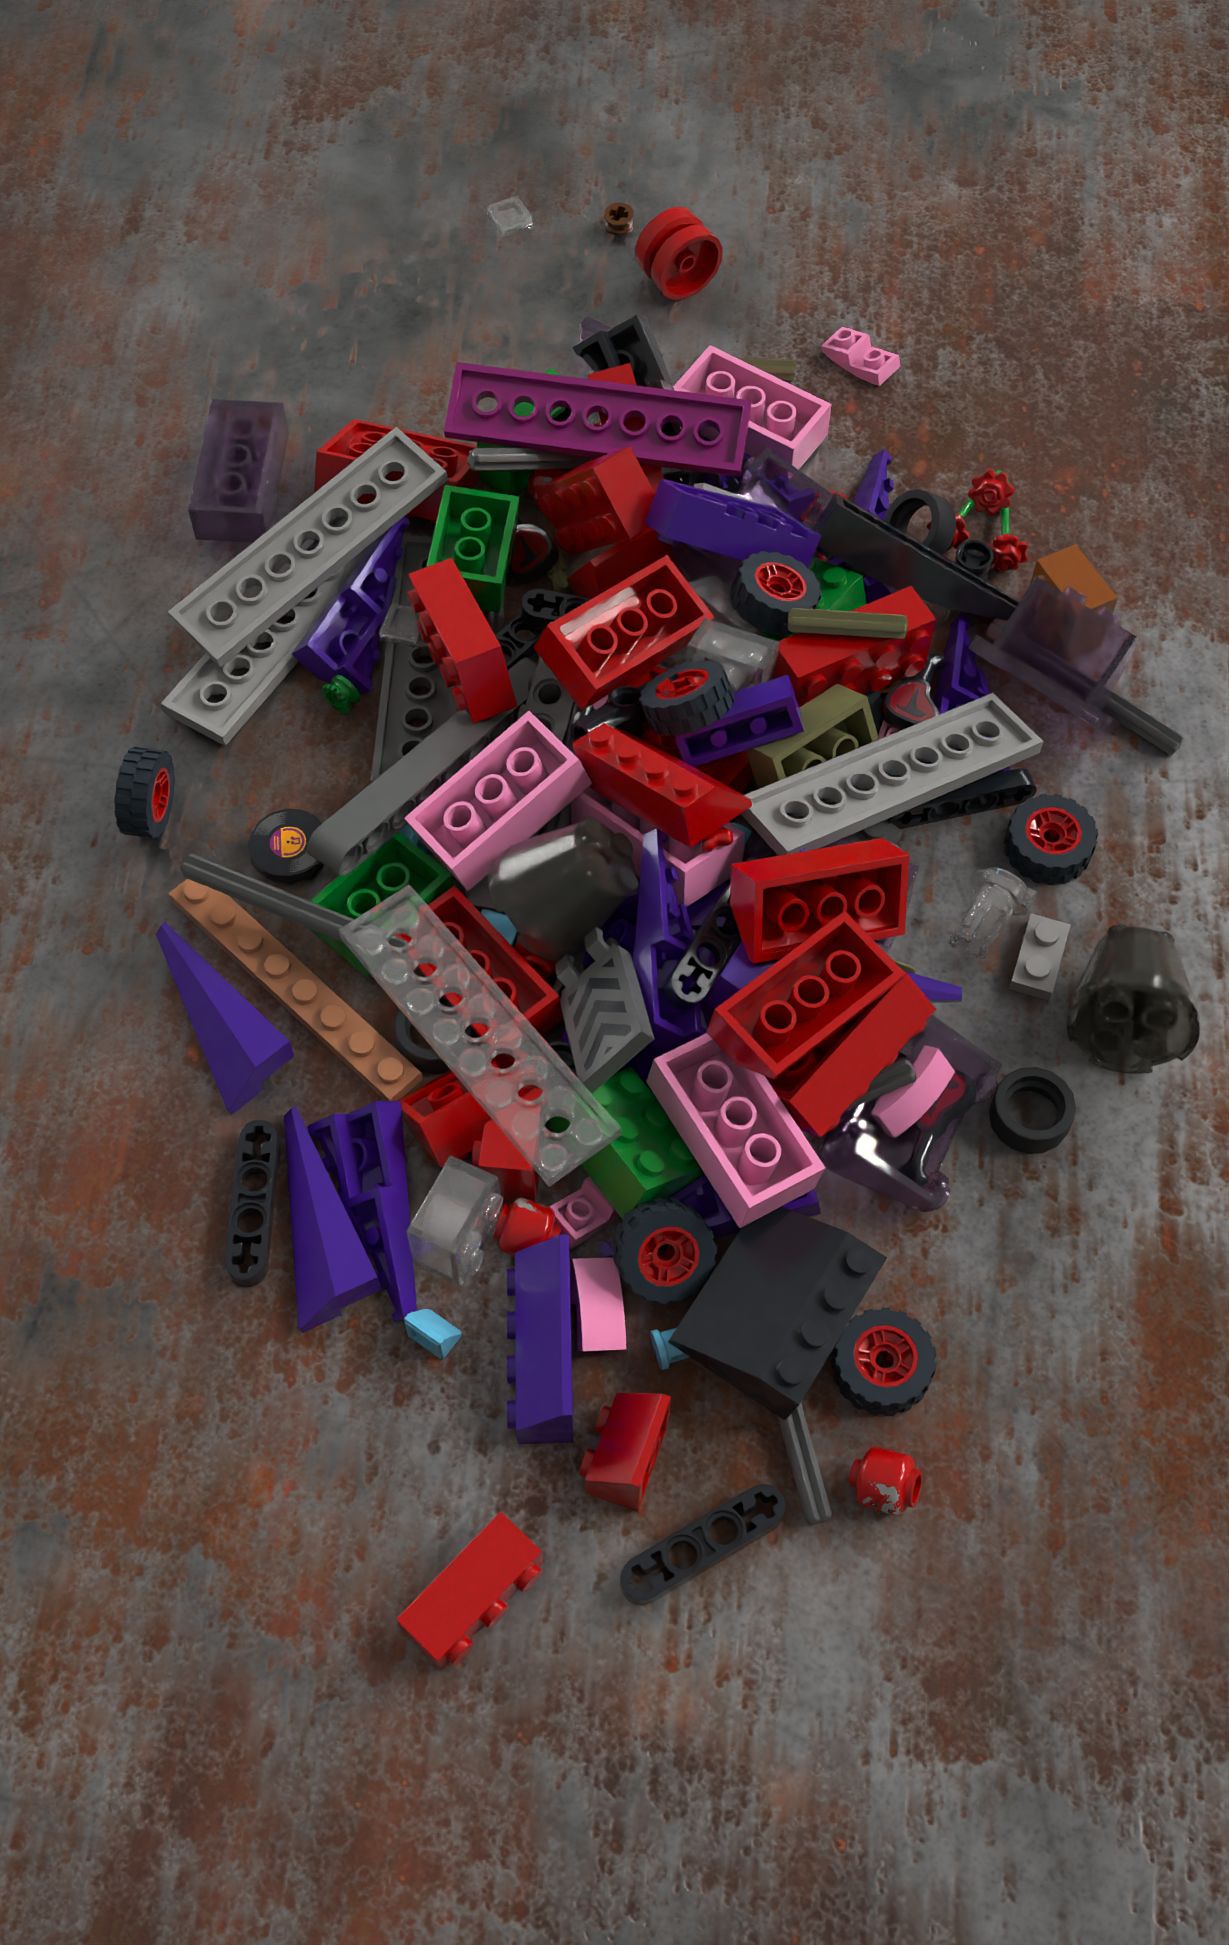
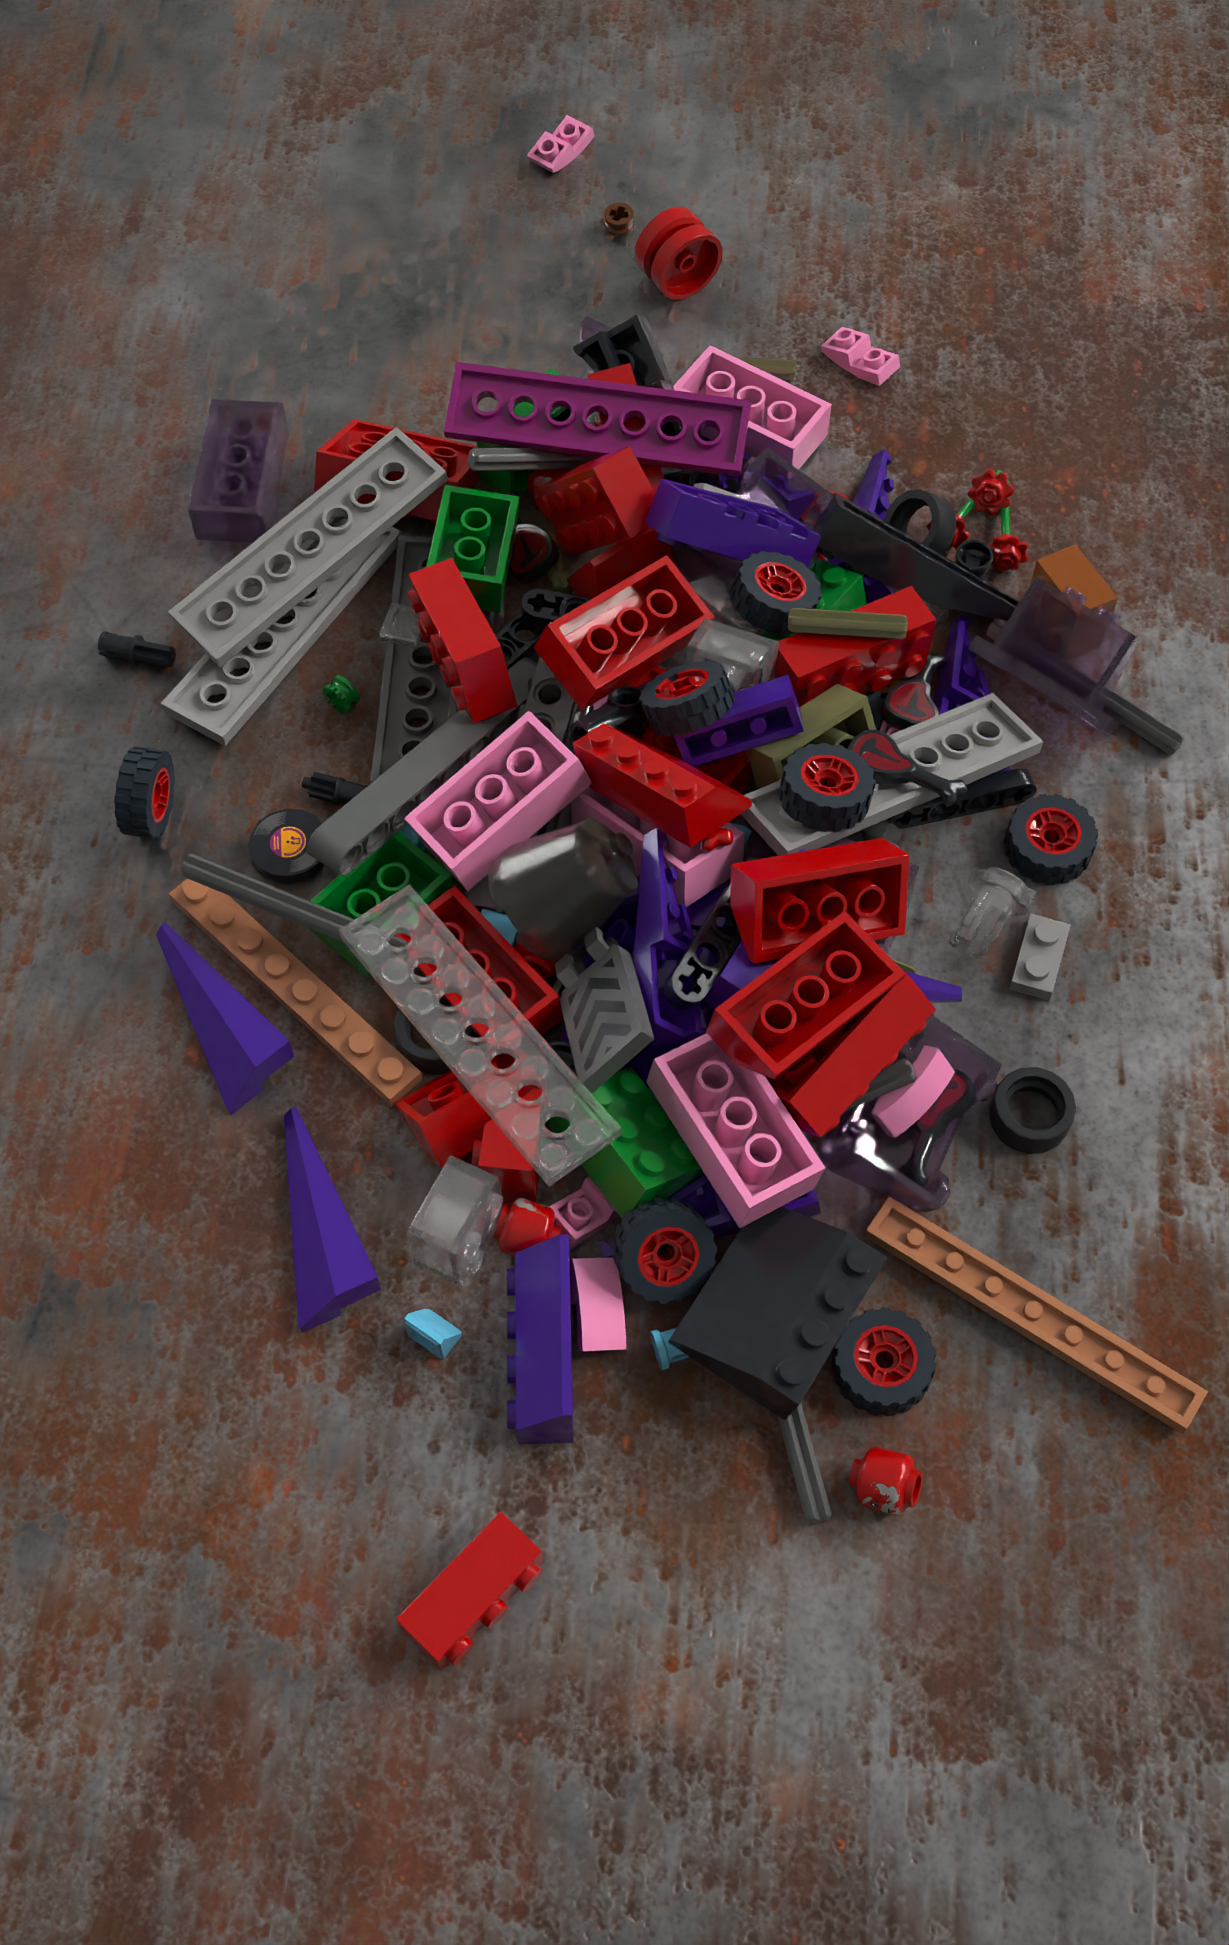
(135, 649): none -> black axle
(247, 1202): black beam -> none
(331, 788): none -> black piece
(348, 629): dark purple wedge -> none
(370, 1167): dark purple wedge -> none
(509, 216): clear tile -> none
(562, 146): none -> bright pink slope
(627, 1448): red slope -> none
(699, 1538): black beam -> none
(826, 787): none -> black wheel
(895, 768): none -> black piece
(1037, 1315): none -> nougat plate
(1134, 1003): clear smoke cone -> none

